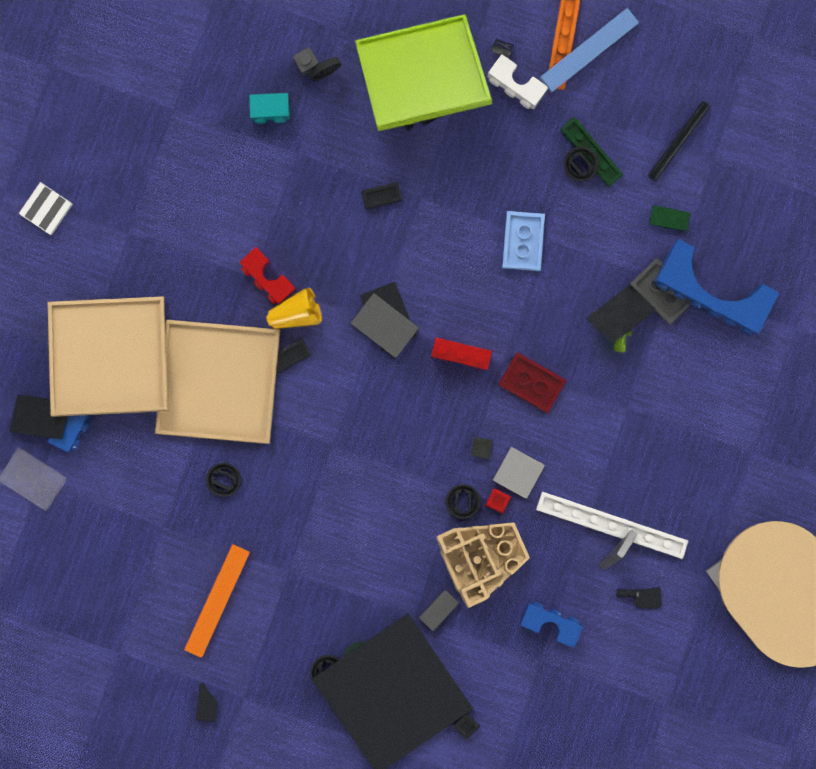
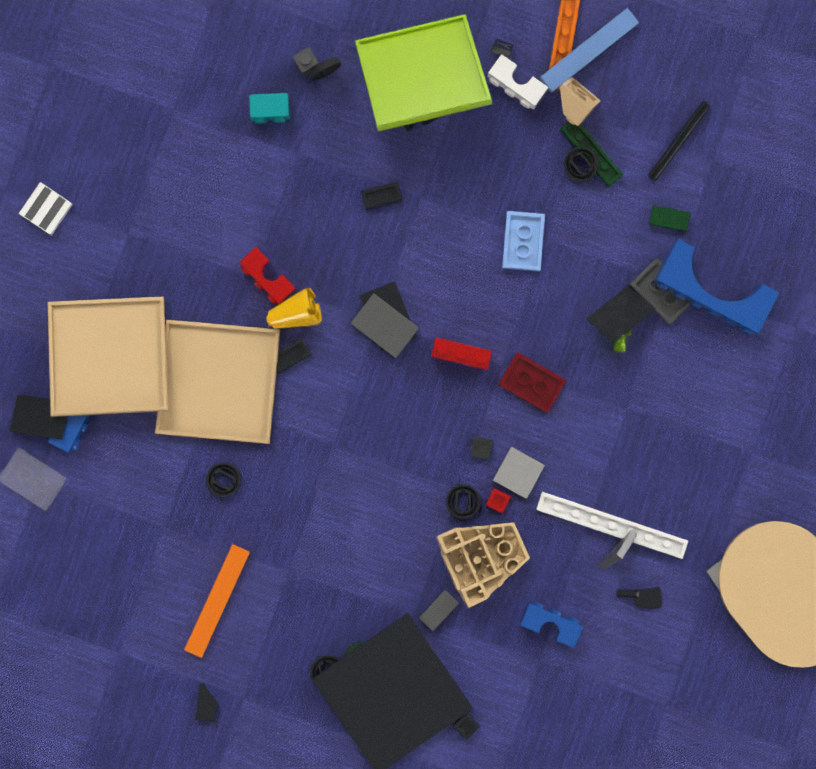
(577, 101): none -> tan slope

